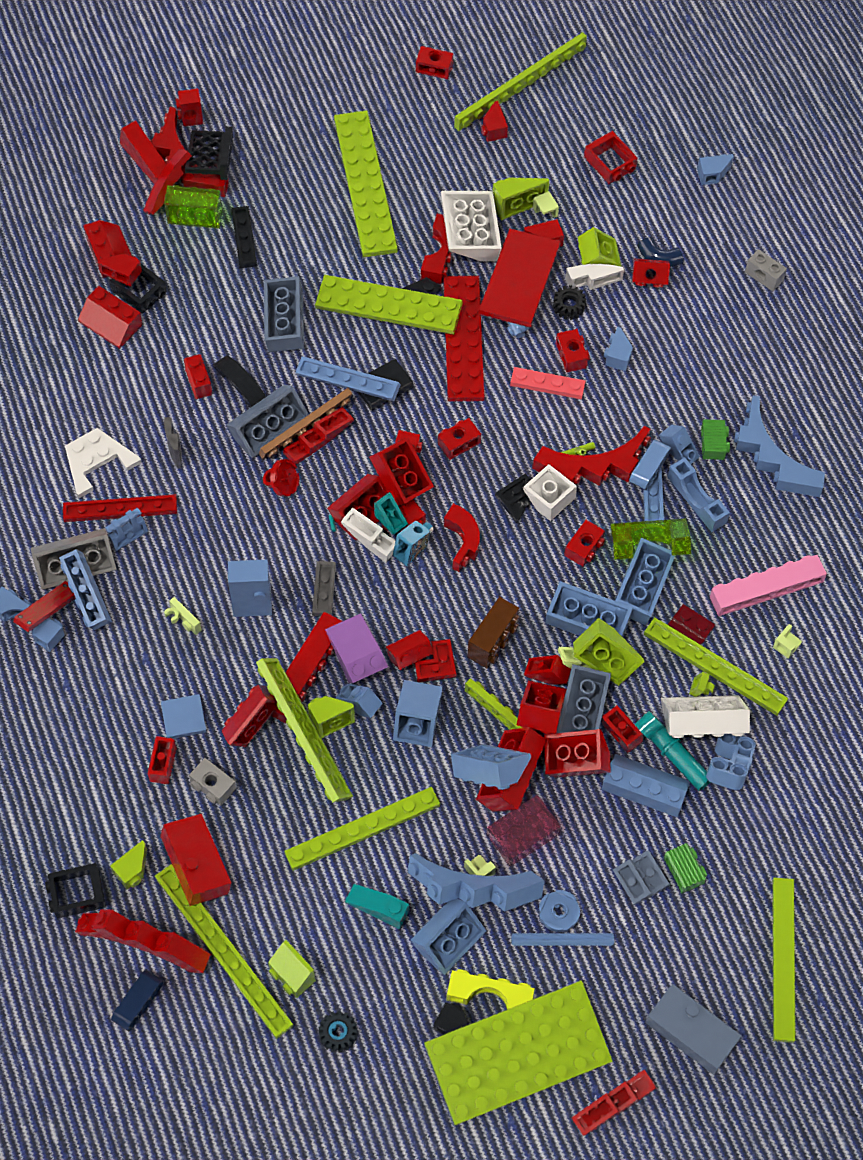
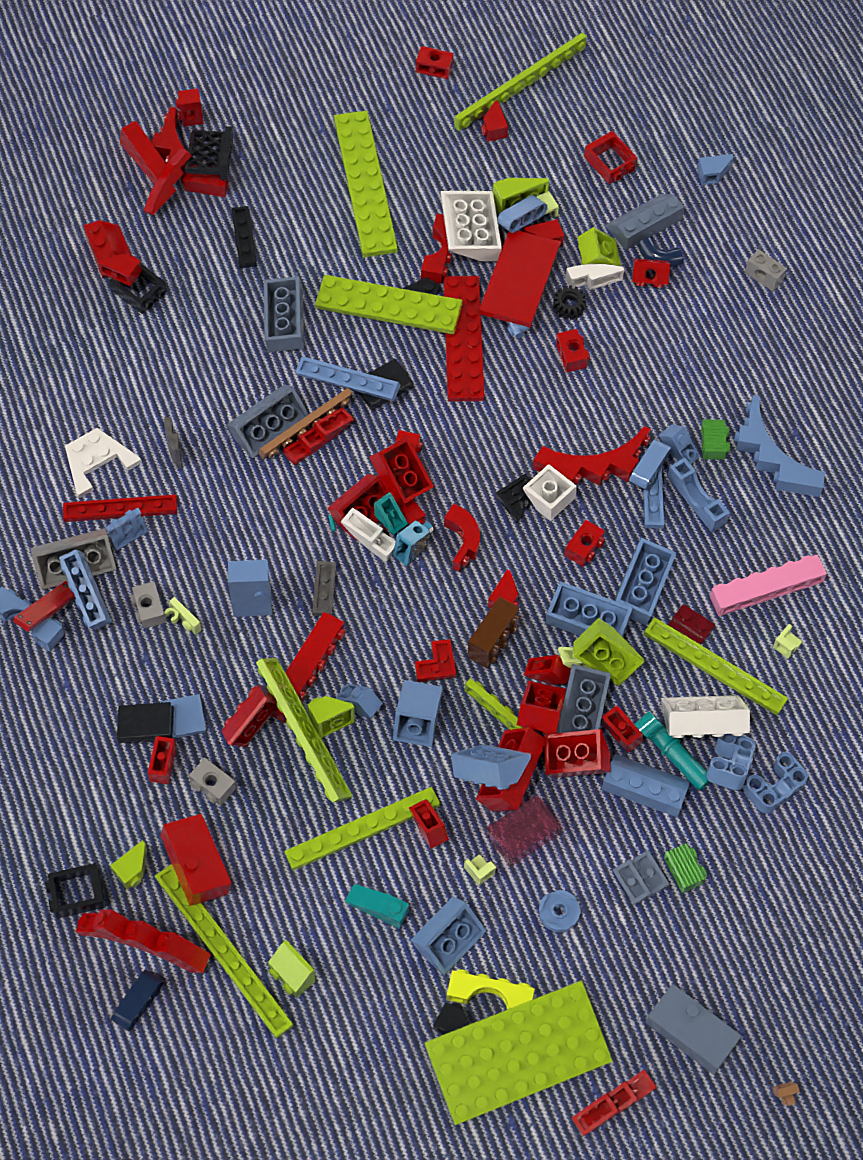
(110, 317): slope -> none
(145, 722): none -> black piece
(150, 615): none -> light grey brick
(193, 206): clear neon green brick -> none
(198, 376): red brick -> none
(240, 379): black slope -> none
(282, 477): red tile -> none
(345, 1039): black bush -> none
(356, 648): medium lavender slope -> none
(409, 649): red brick -> none
(429, 823): none -> red slope
(447, 885): medium blue arch -> none
(469, 438): red brick -> none
(505, 589): none -> red slope
(522, 213): none -> medium blue beam
(547, 383): coral plate -> none
(562, 939): medium blue axle -> none
(581, 450): lime piece -> none
(620, 351): medium blue slope -> none
(646, 220): none -> sand blue slope
(672, 532): clear neon green arch -> none
(701, 685): lime tile -> none
(780, 791): none -> medium blue beam
(783, 960): lime tile -> none
(786, 1092): none -> medium nougat tile

